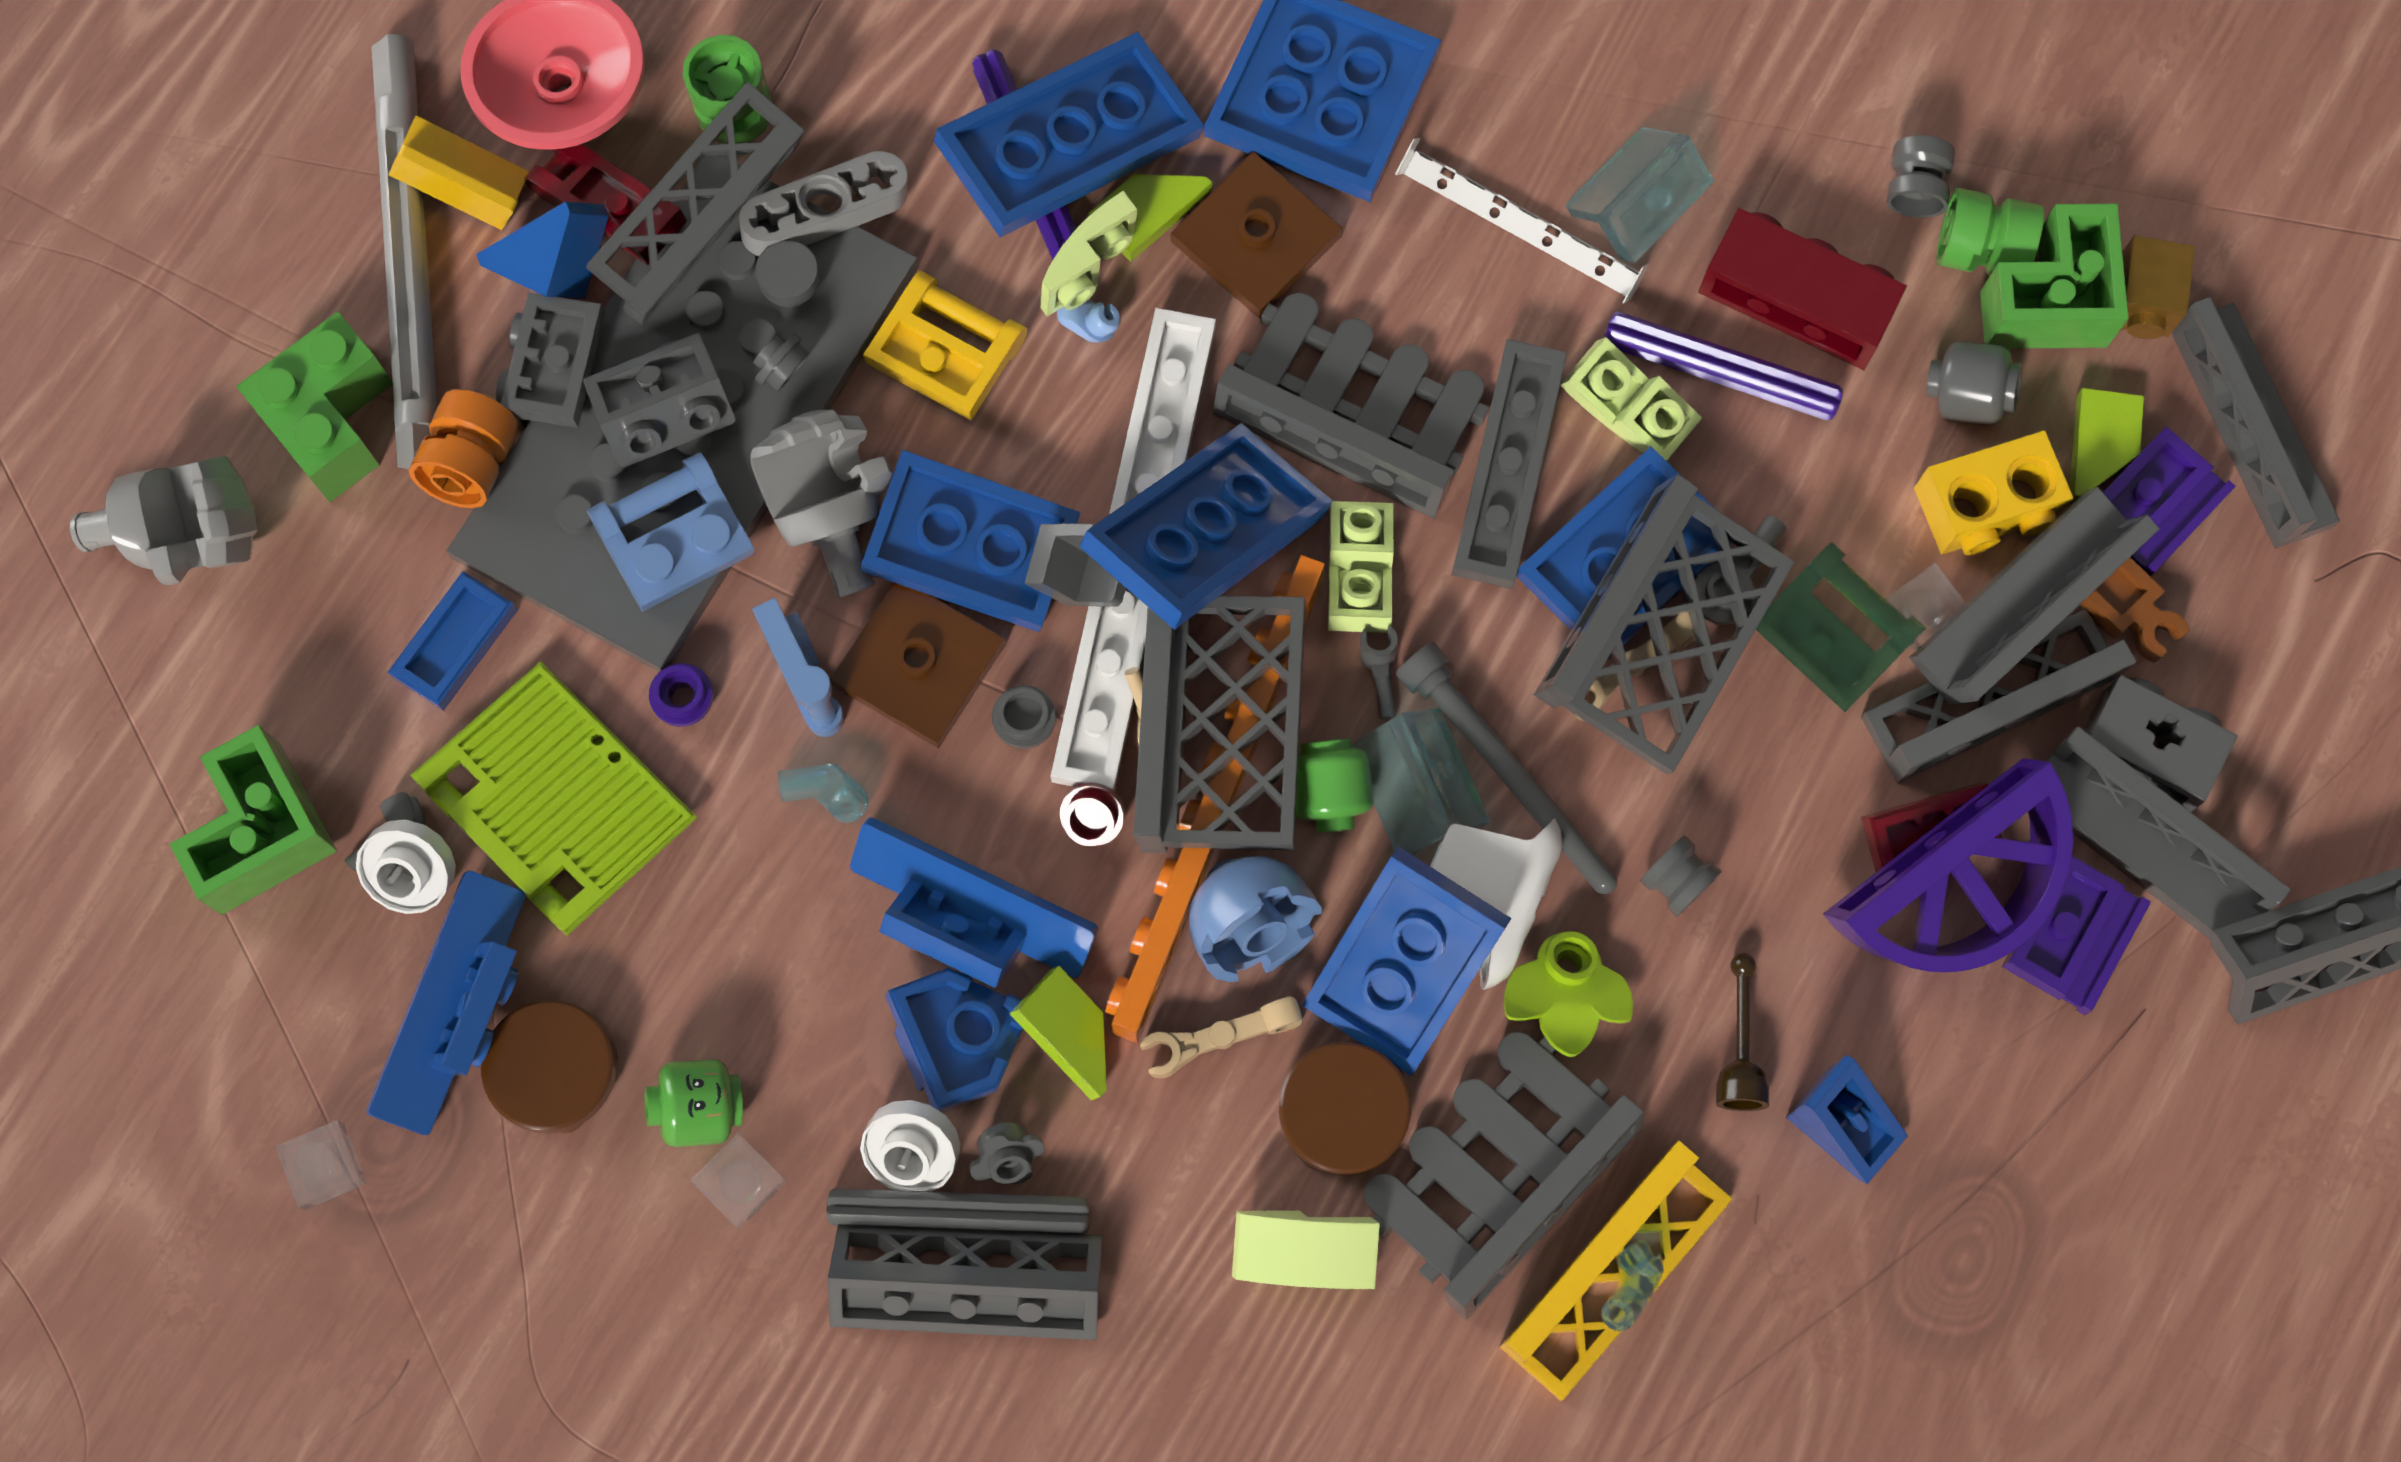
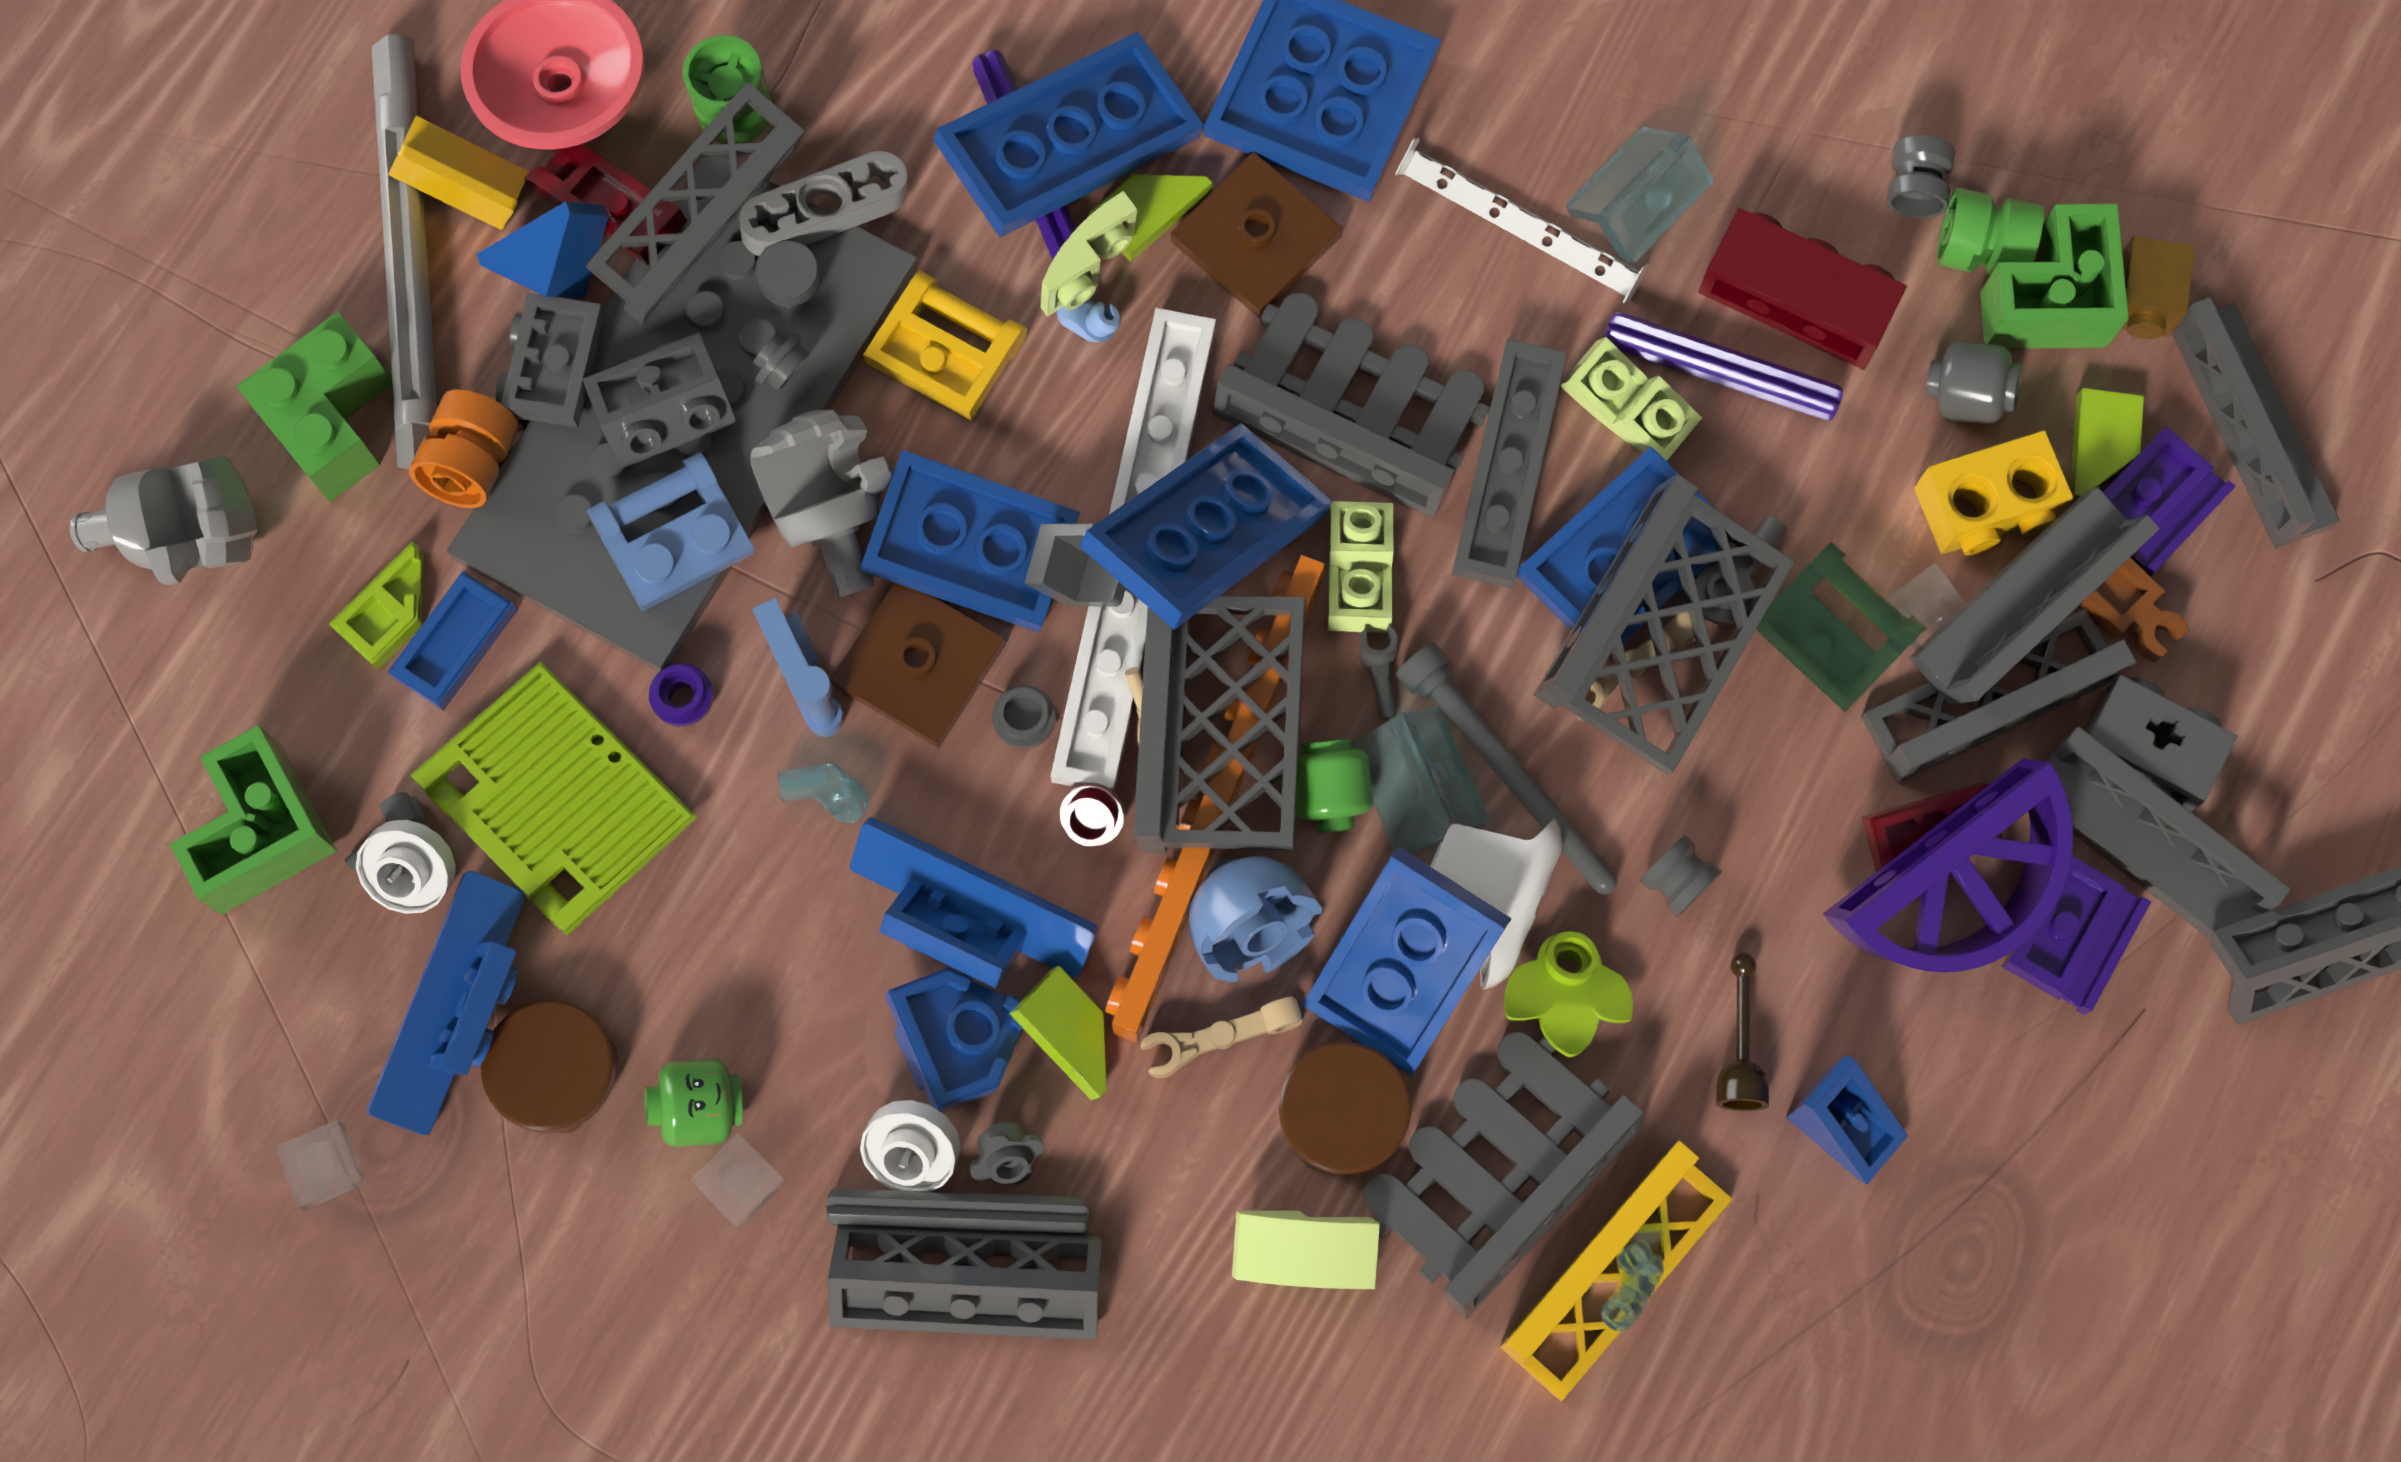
(386, 609): none -> lime tile

